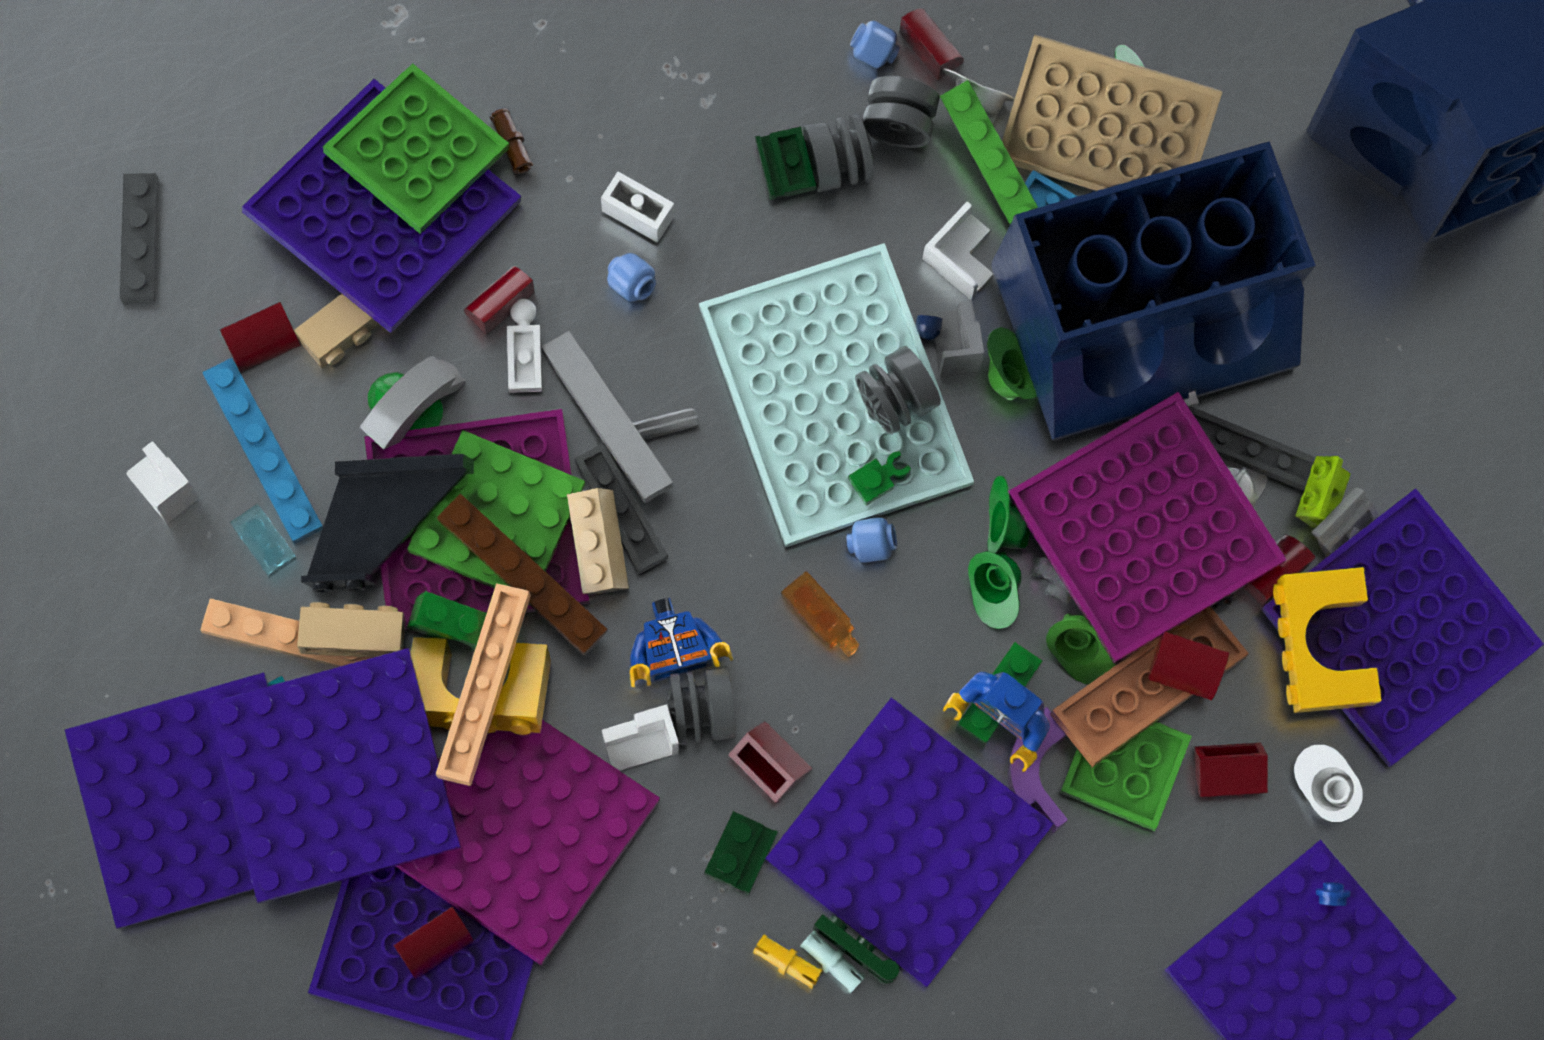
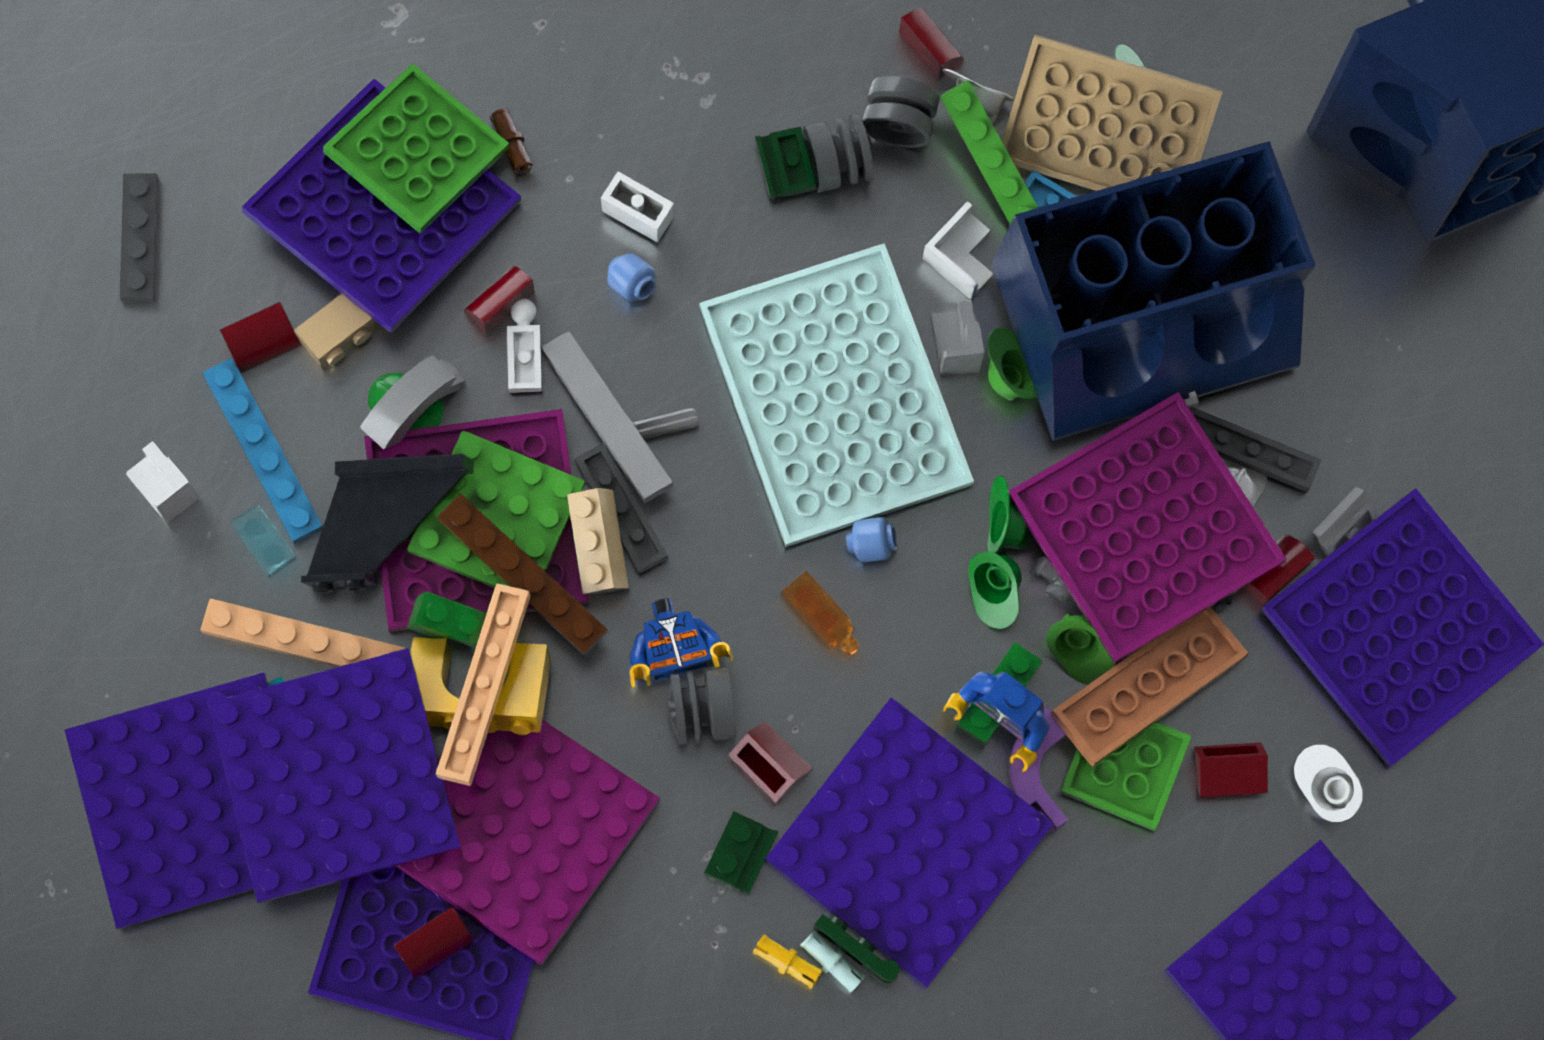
(350, 630): tan brick -> none
(642, 739): white panel -> none
(875, 44): medium blue head -> none
(875, 480): green plate -> none
(892, 393): dark grey wheel -> none
(928, 326): dark blue hinge -> none
(1188, 665): dark red brick -> none
(1311, 684): yellow arch -> none
(1323, 490): lime bracket -> none
(1333, 894): blue plate -> none

